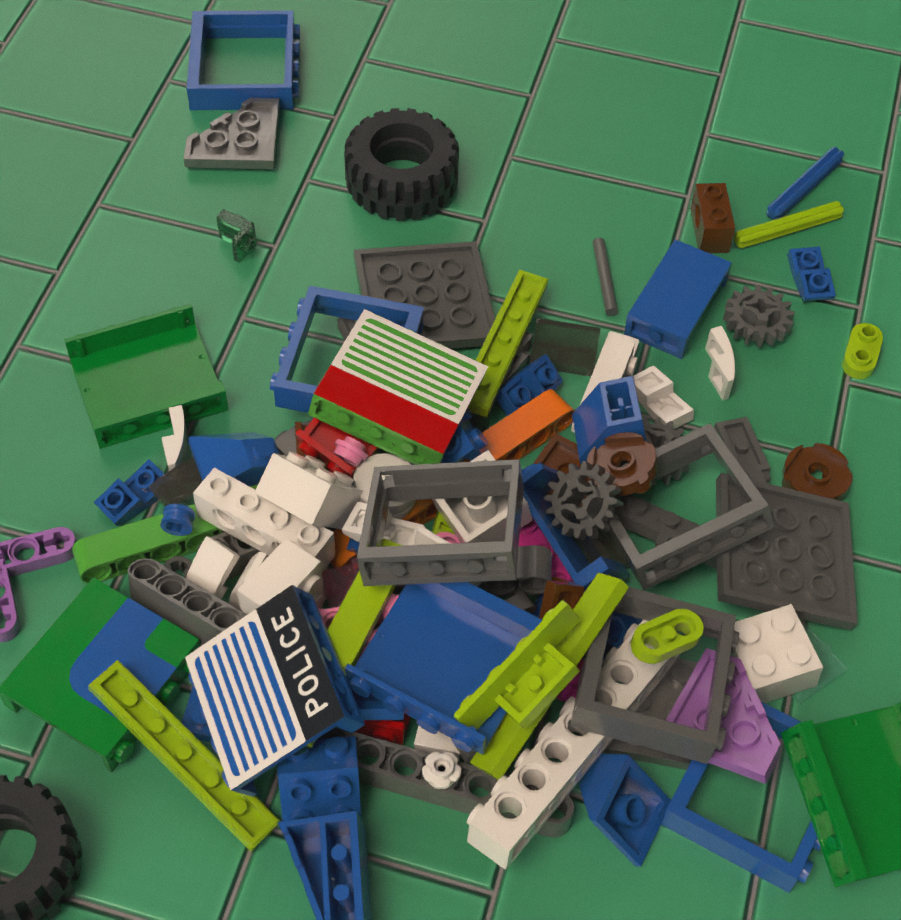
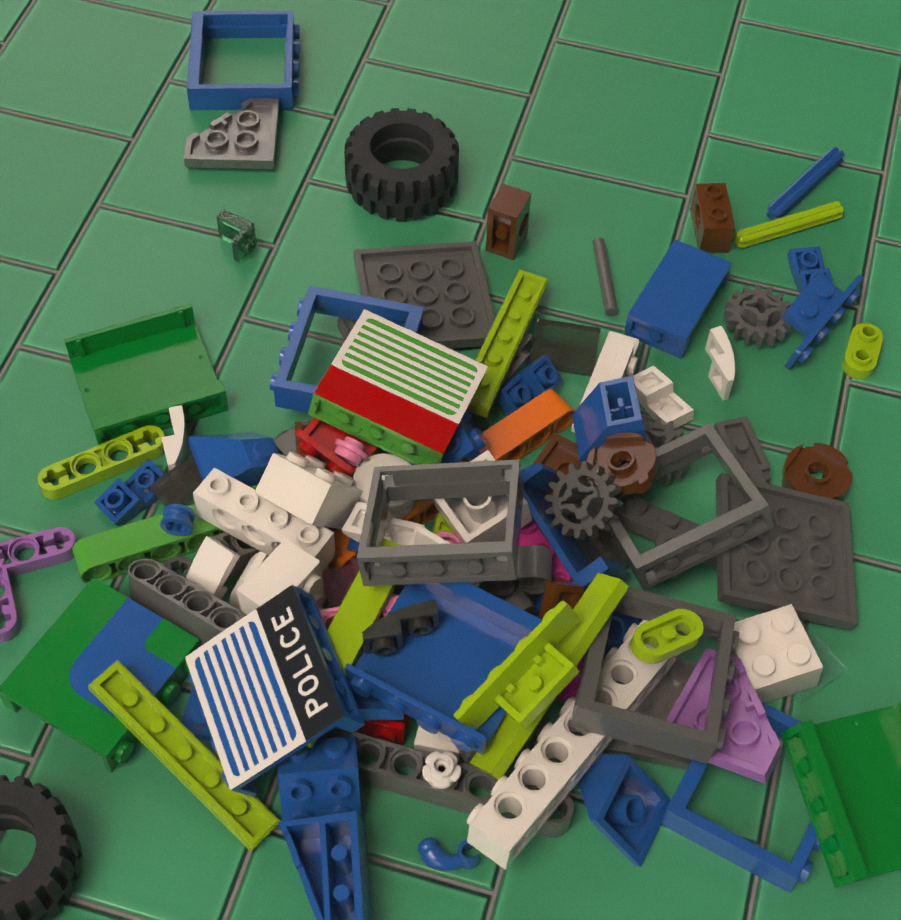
(101, 459): none -> lime beam
(386, 633): none -> pearl dark grey slope
(440, 860): none -> blue arm
(508, 221): none -> reddish brown brick
(814, 309): none -> blue bracket

